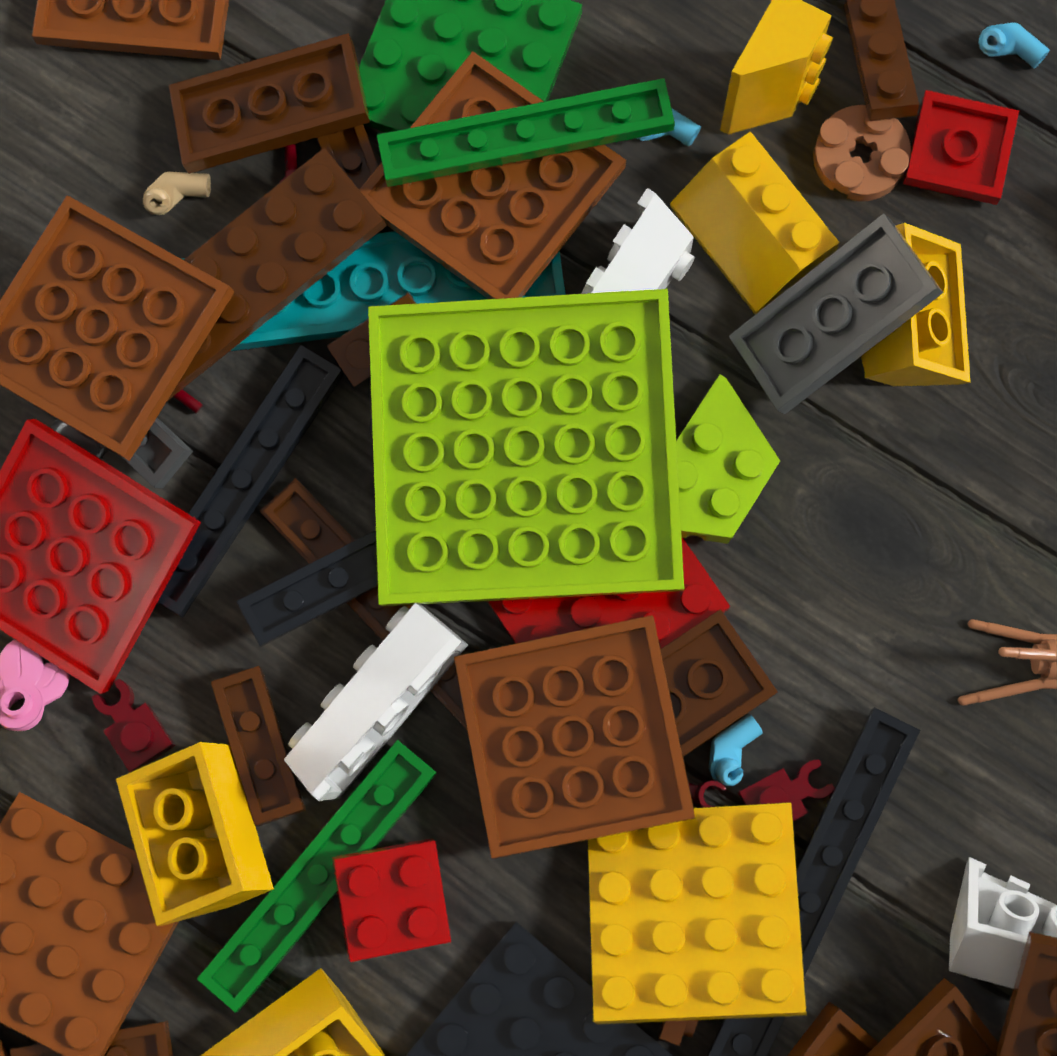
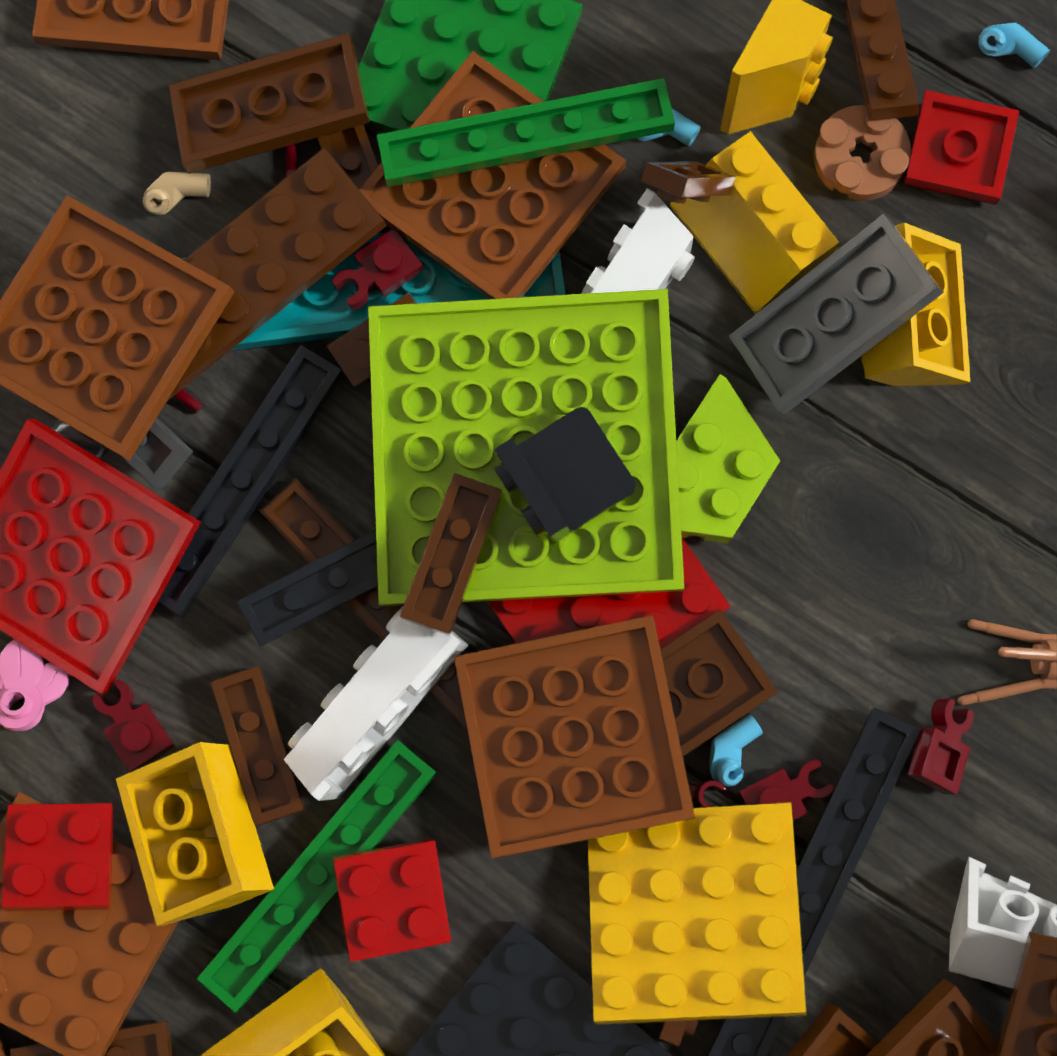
(58, 857): none -> red plate
(383, 265): none -> dark red plate
(451, 554): none -> reddish brown plate
(564, 474): none -> black bracket
(687, 180): none -> reddish brown plate
(939, 754): none -> dark red plate

